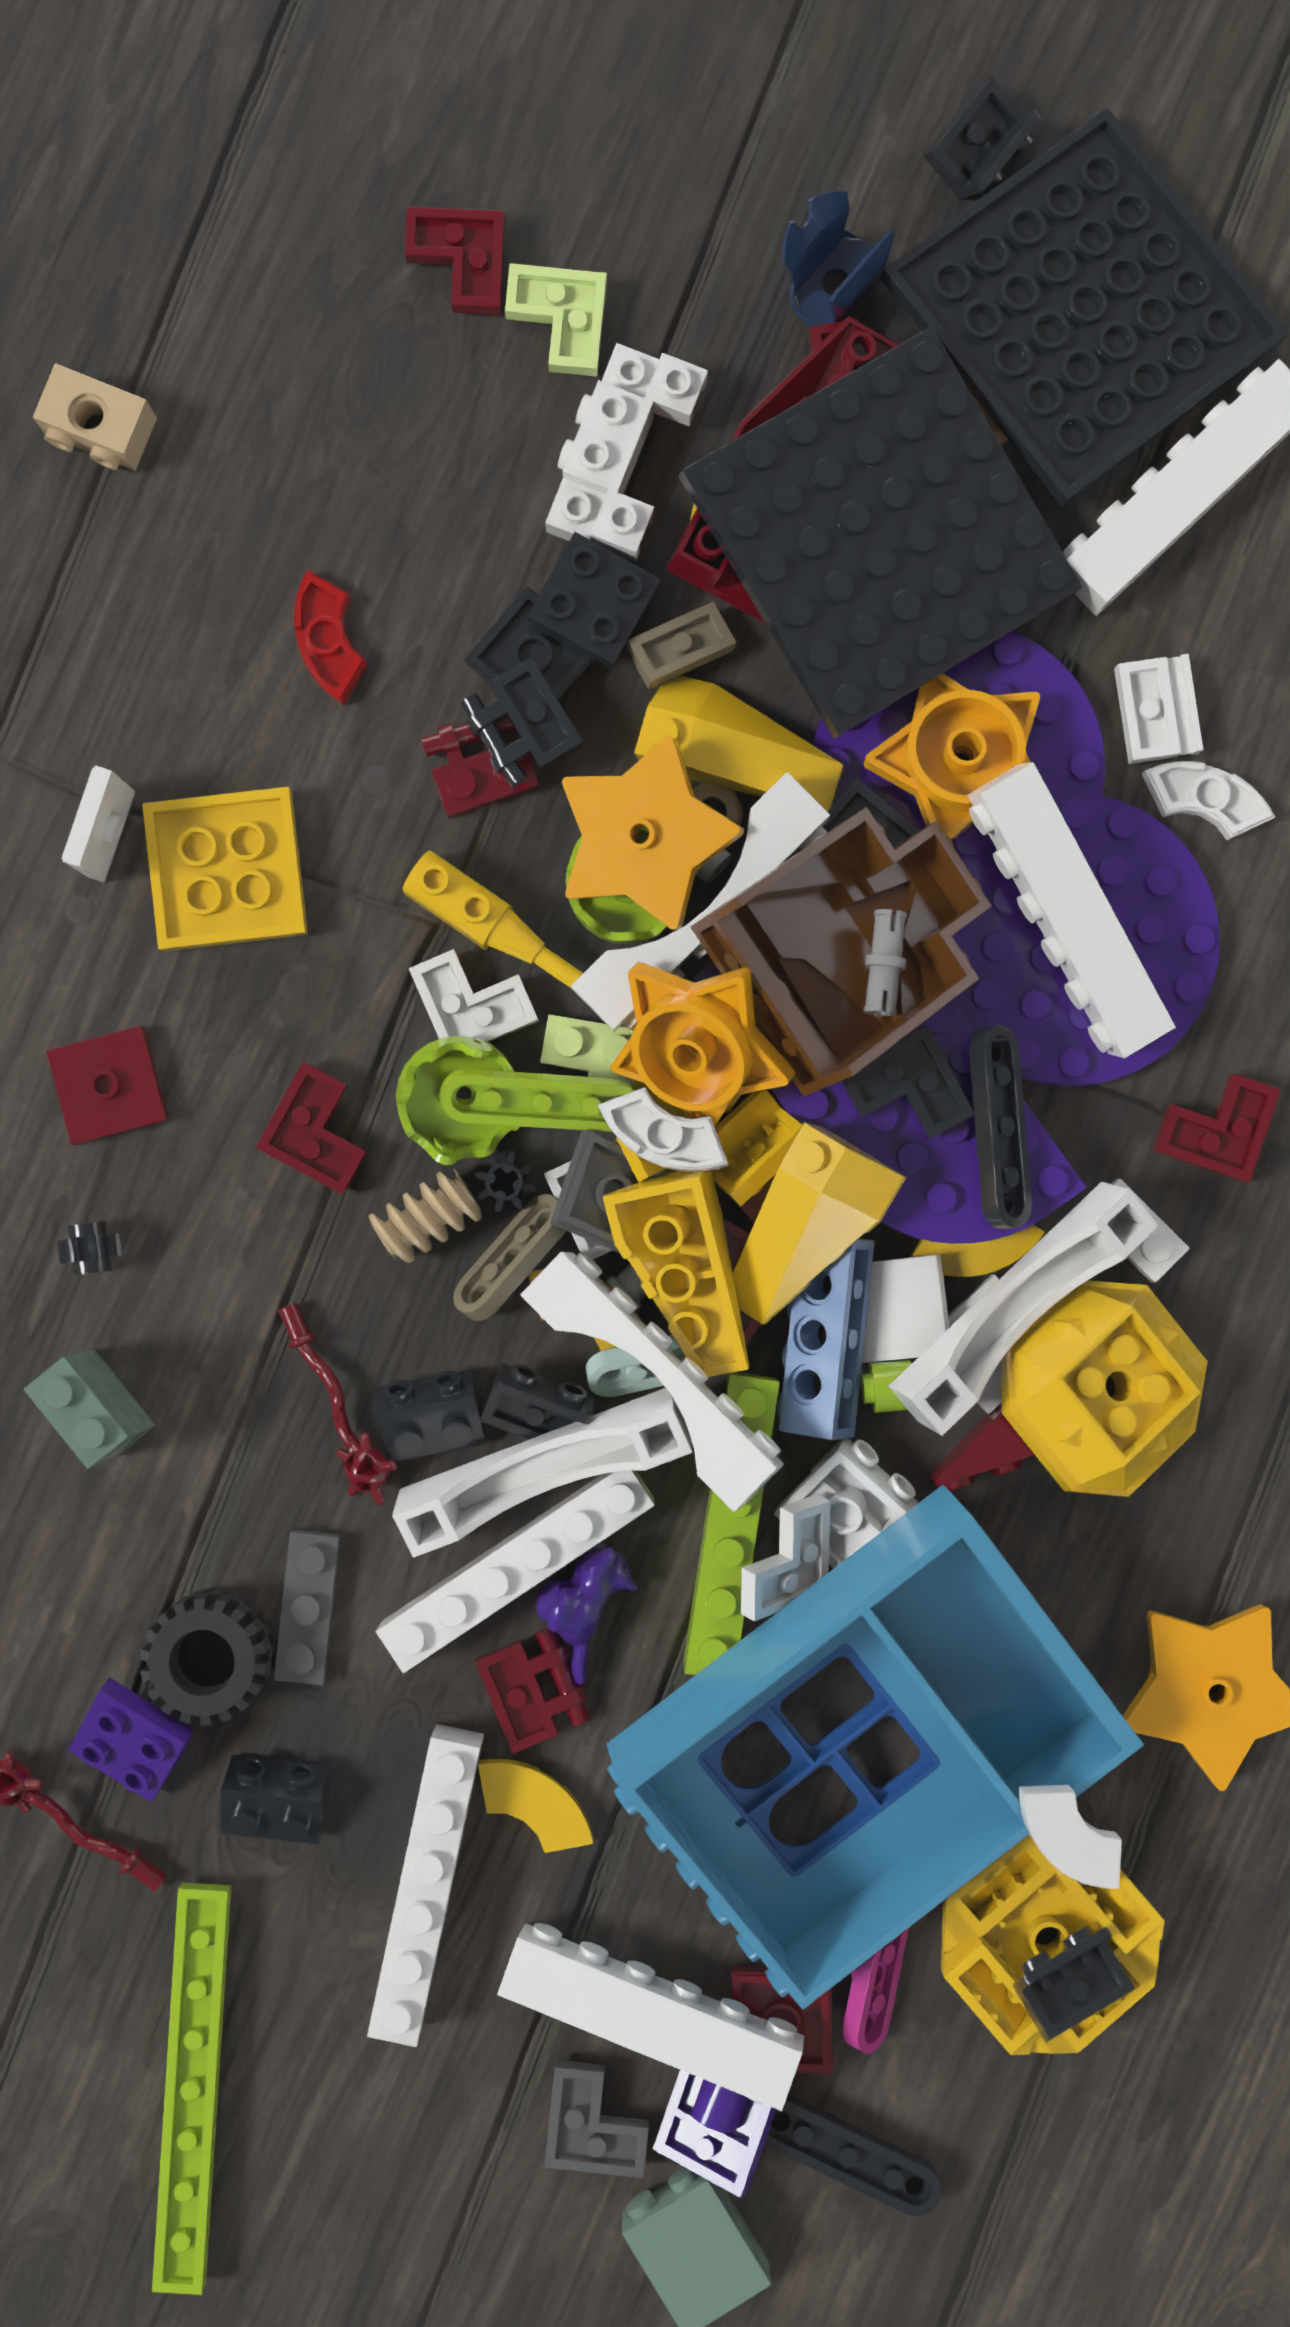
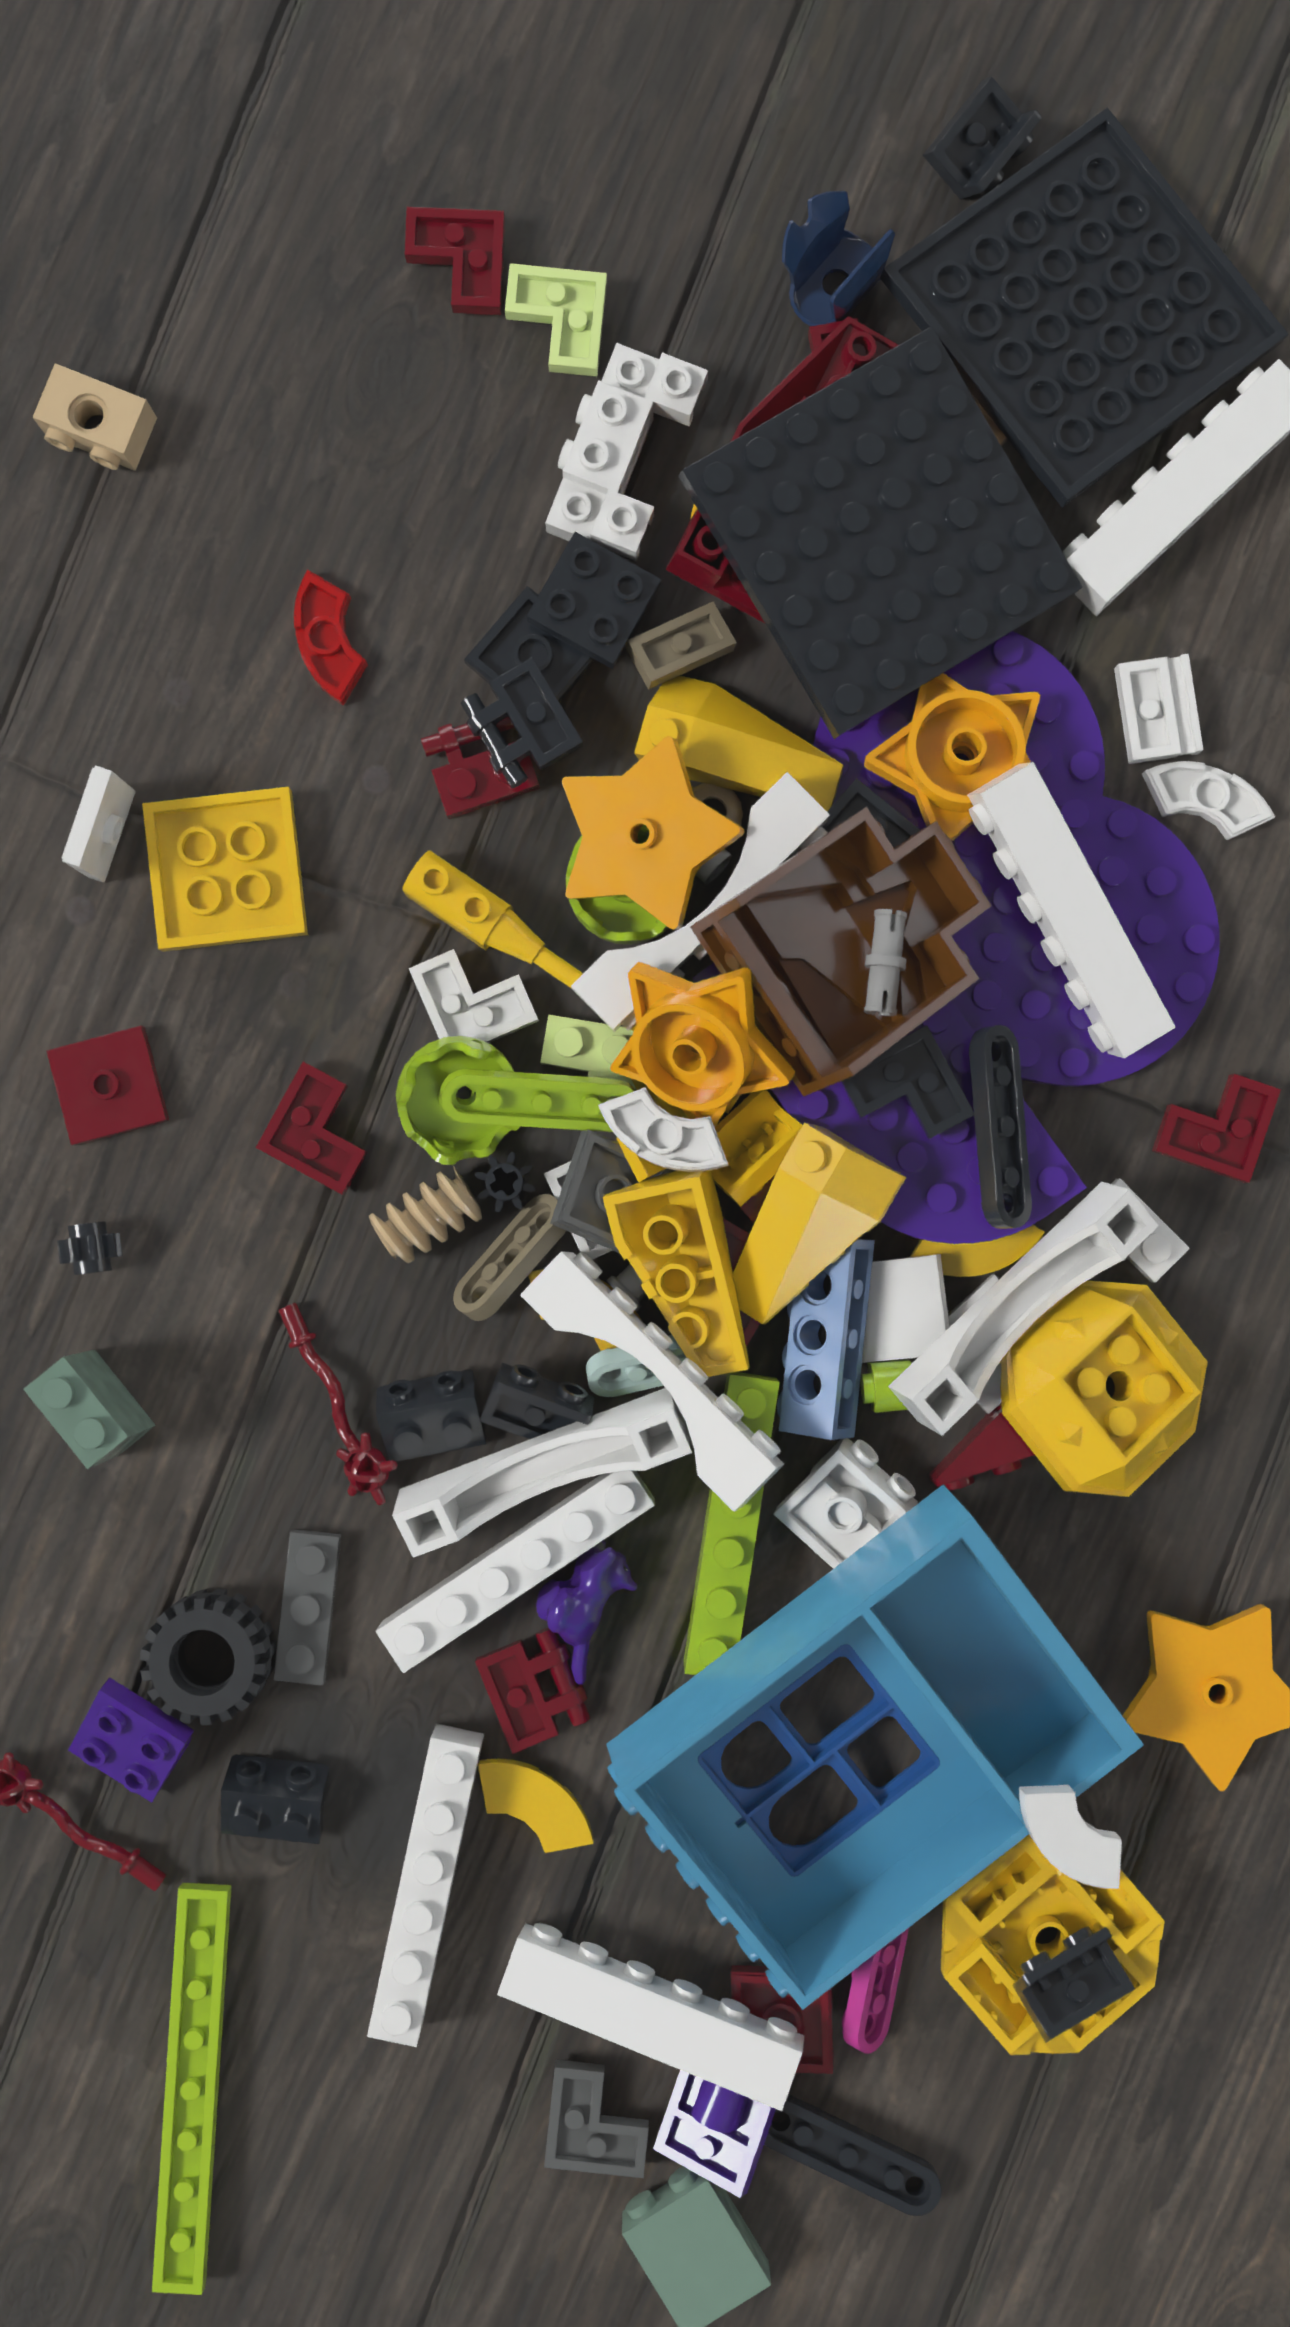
(800, 1562): white plate -> none

